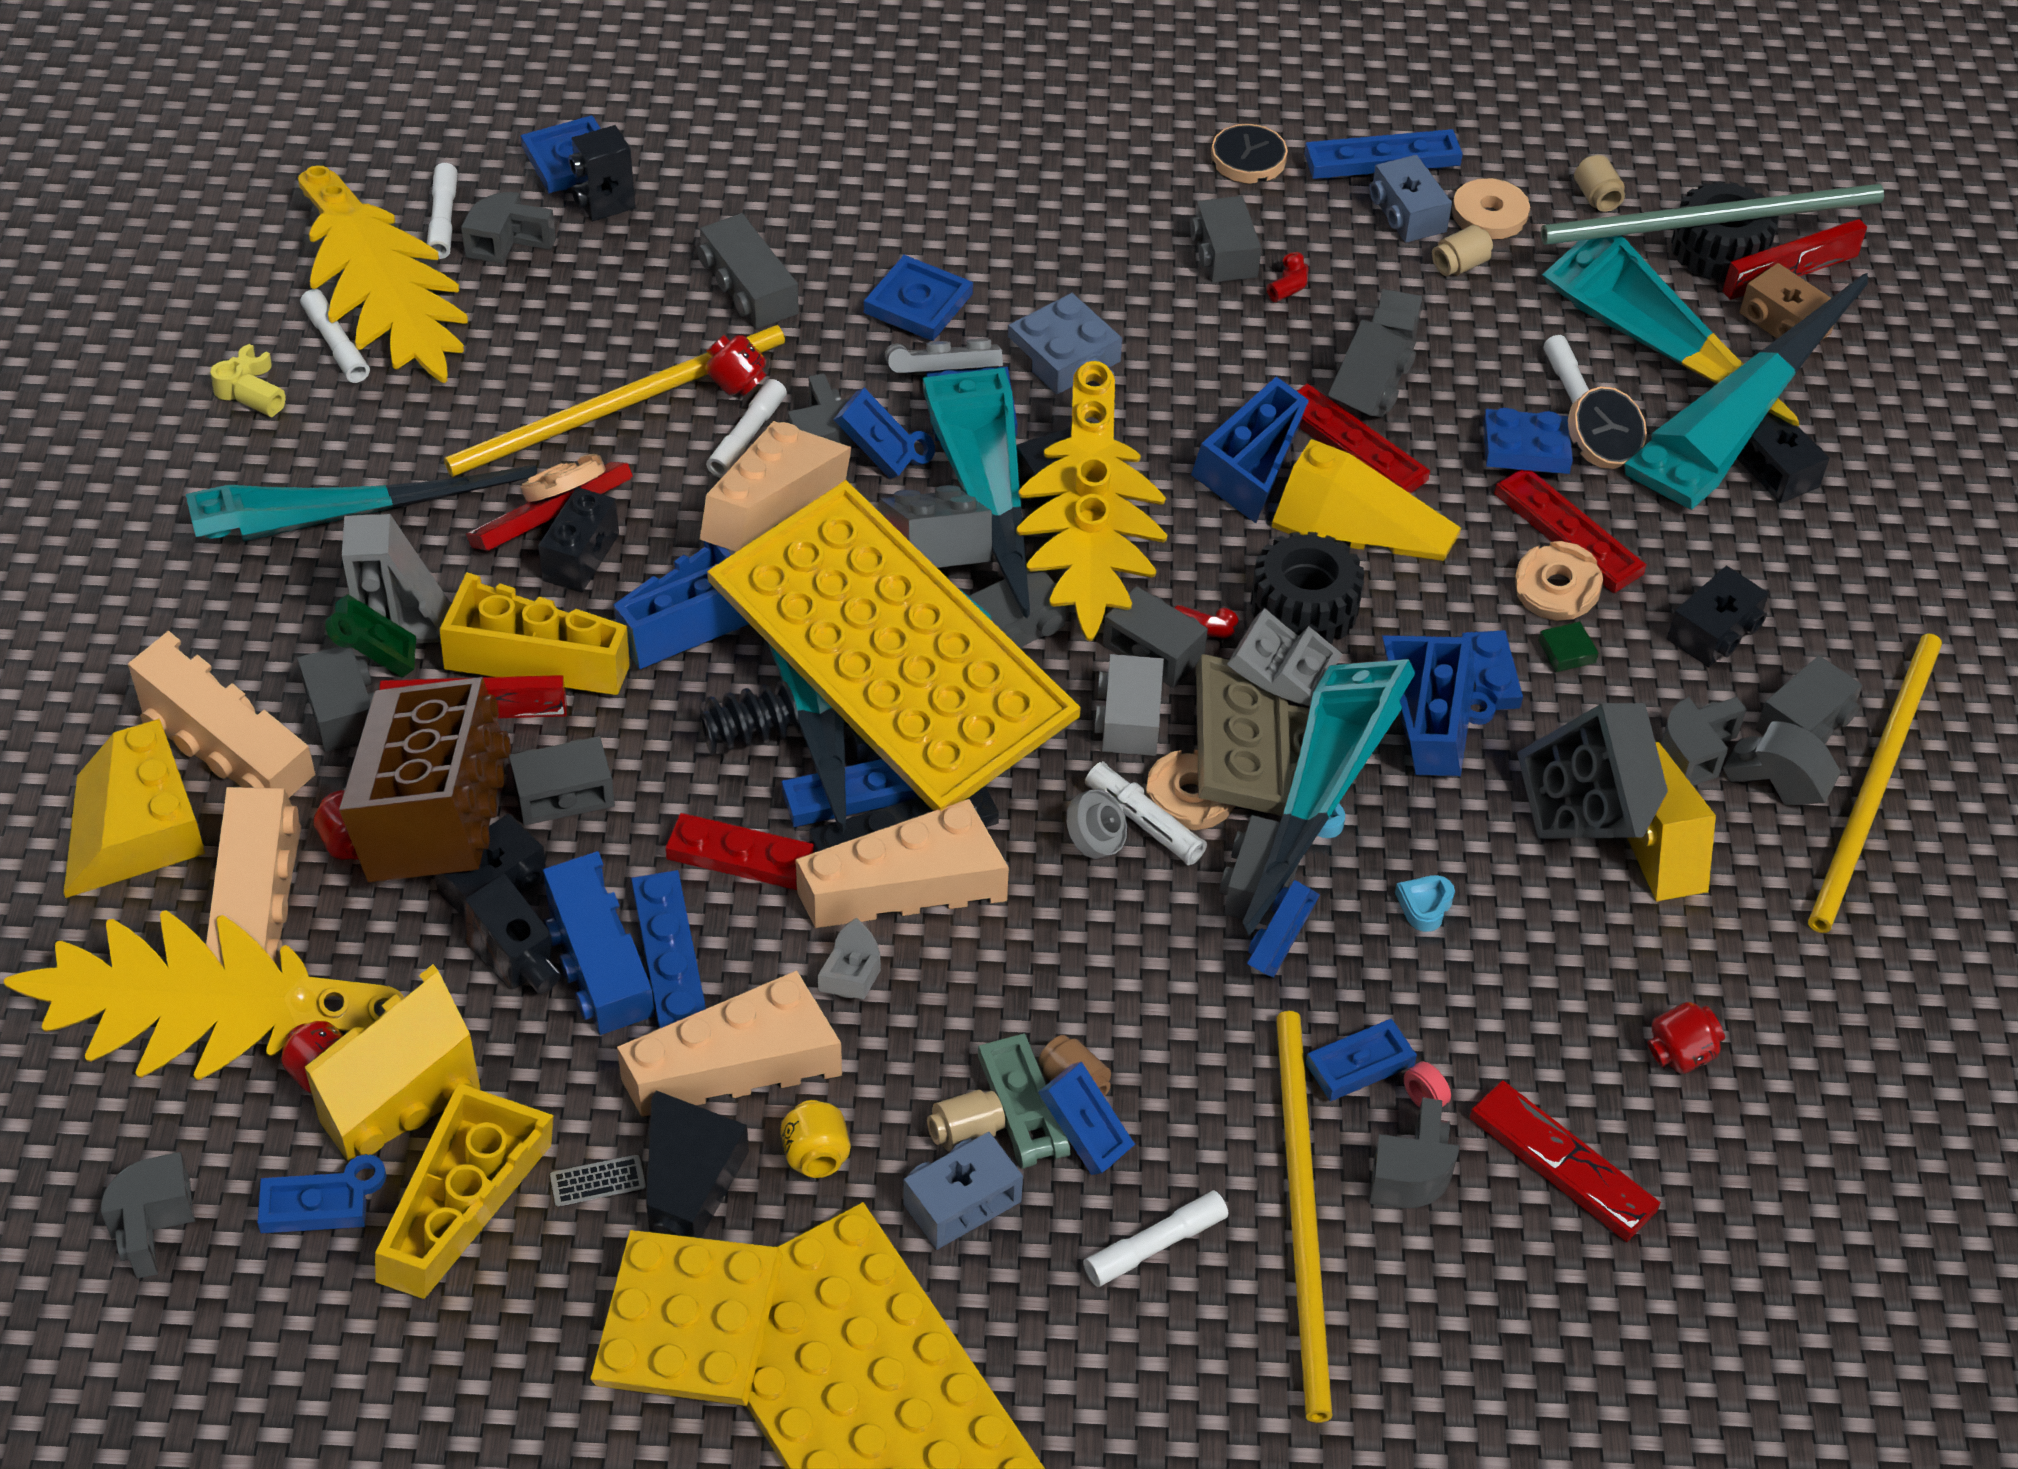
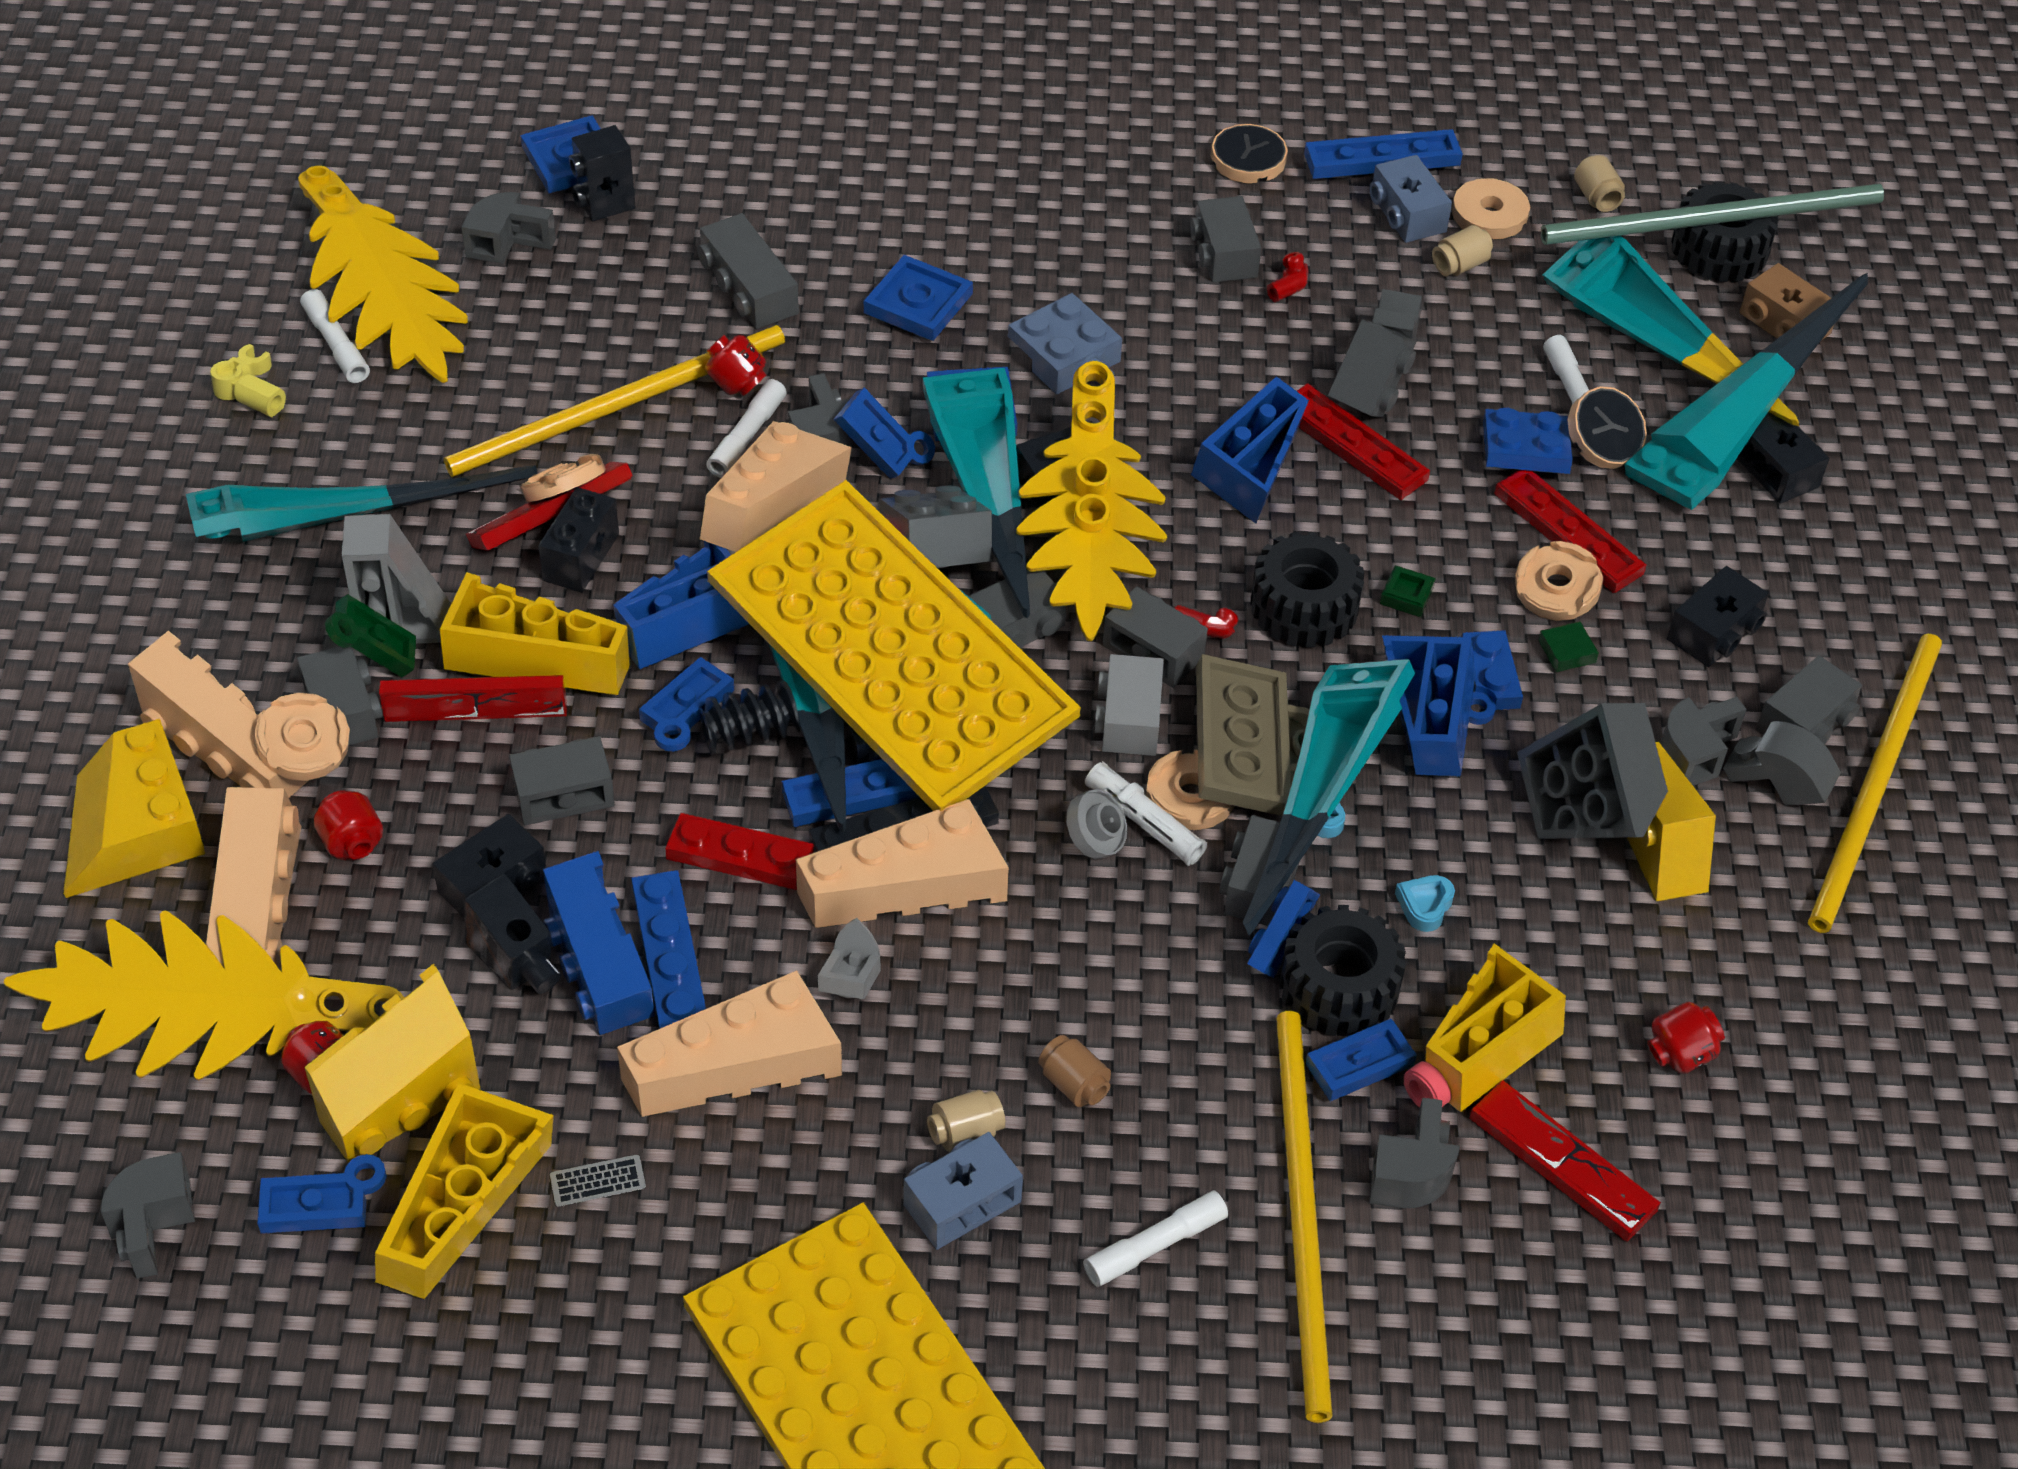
(301, 736): none -> light nougat tile
(425, 780): reddish brown brick -> none
(443, 194): white piece -> none
(679, 703): none -> blue hinge
(687, 1317): yellow plate -> none
(689, 1164): black slope -> none
(815, 1138): yellow head -> none
(942, 356): light grey plate -> none
(1016, 1081): sand green plate -> none
(1086, 1118): blue plate -> none
(1282, 660): light grey slope -> none
(1347, 940): none -> black tyre
(1355, 504): yellow wedge -> none
(1407, 591): none -> dark green tile
(1495, 1027): none -> yellow wedge
(1798, 256): red tile -> none

